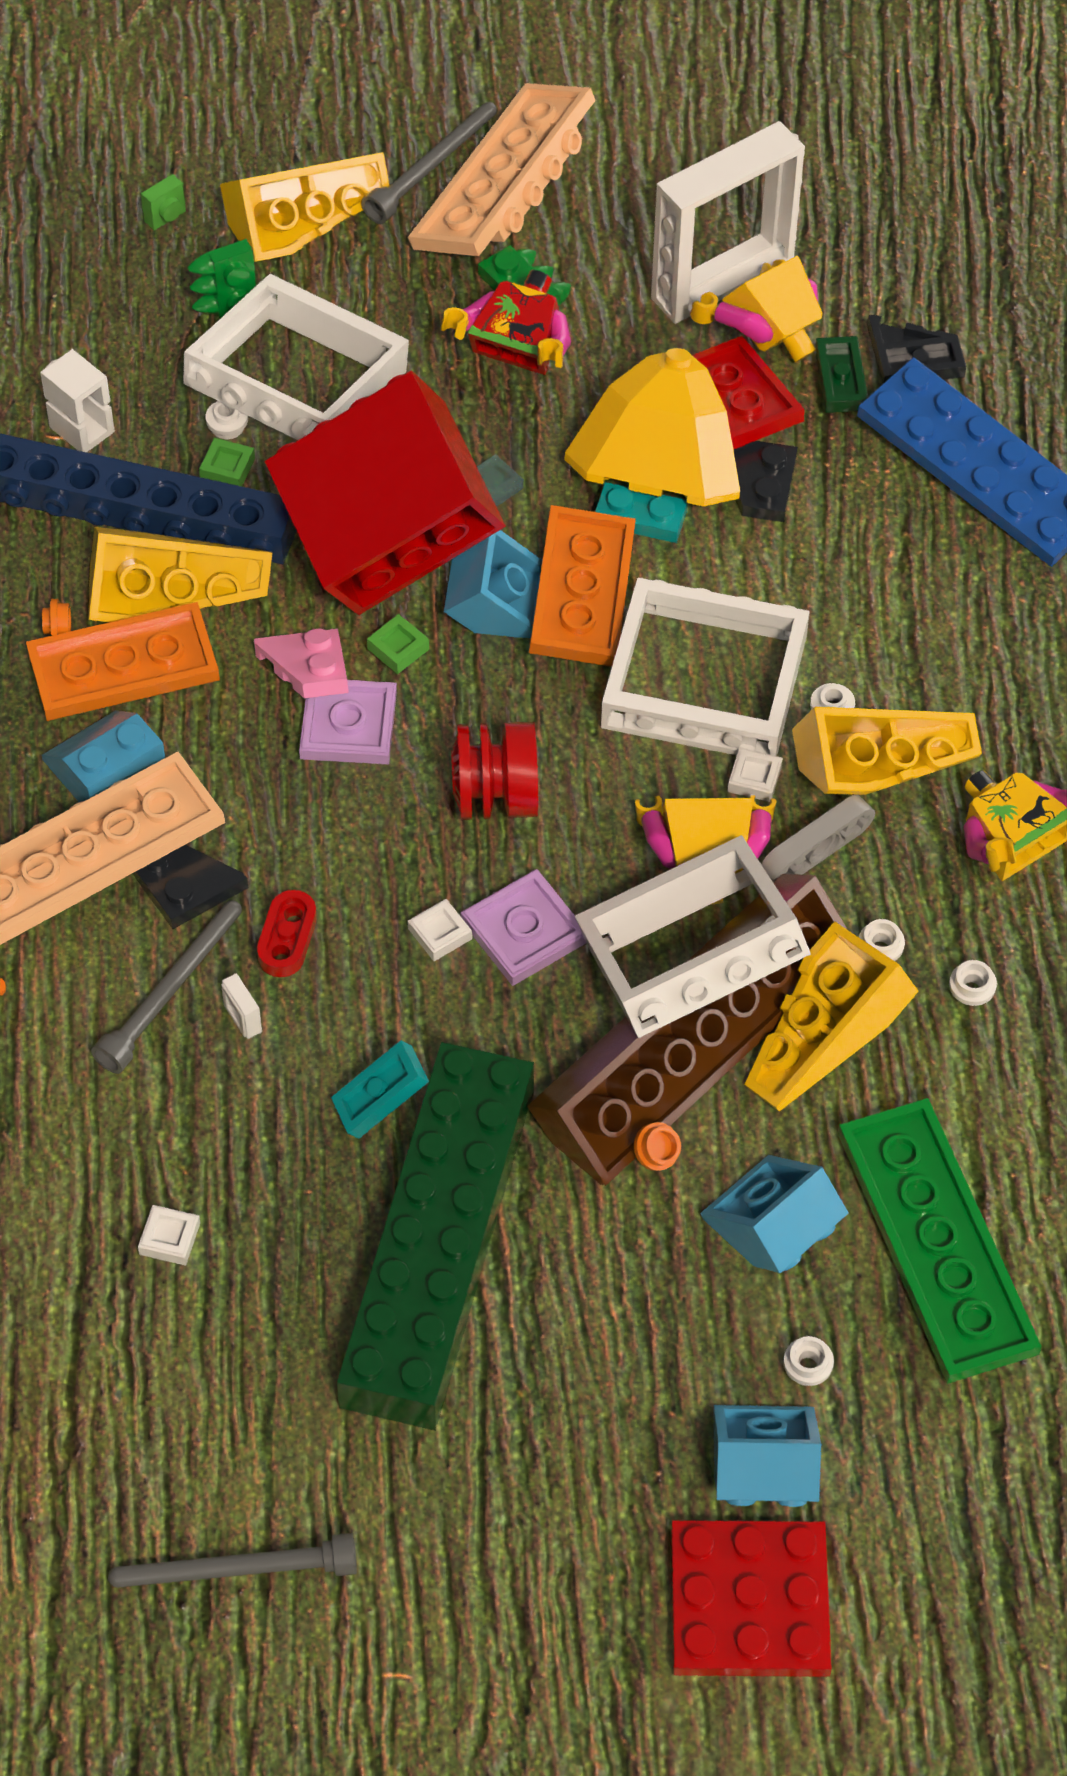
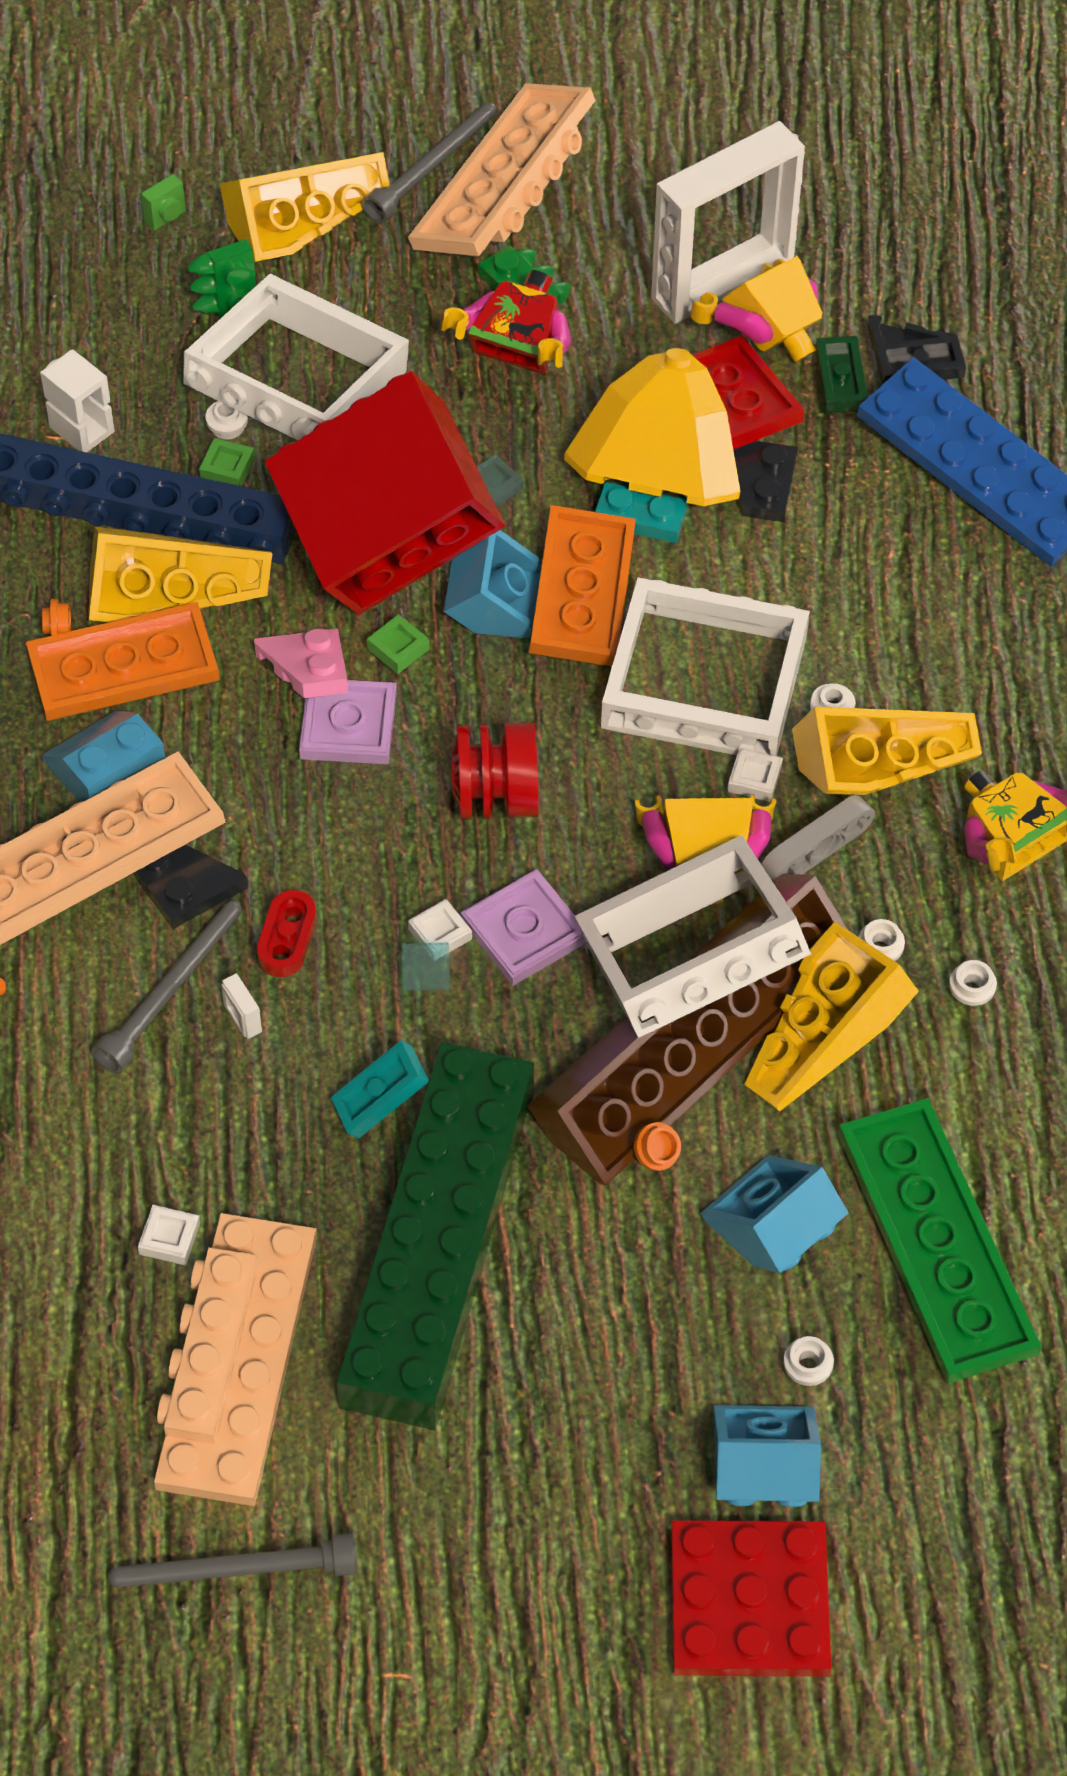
(233, 1359): none -> light nougat plate
(425, 966): none -> clear light blue tile

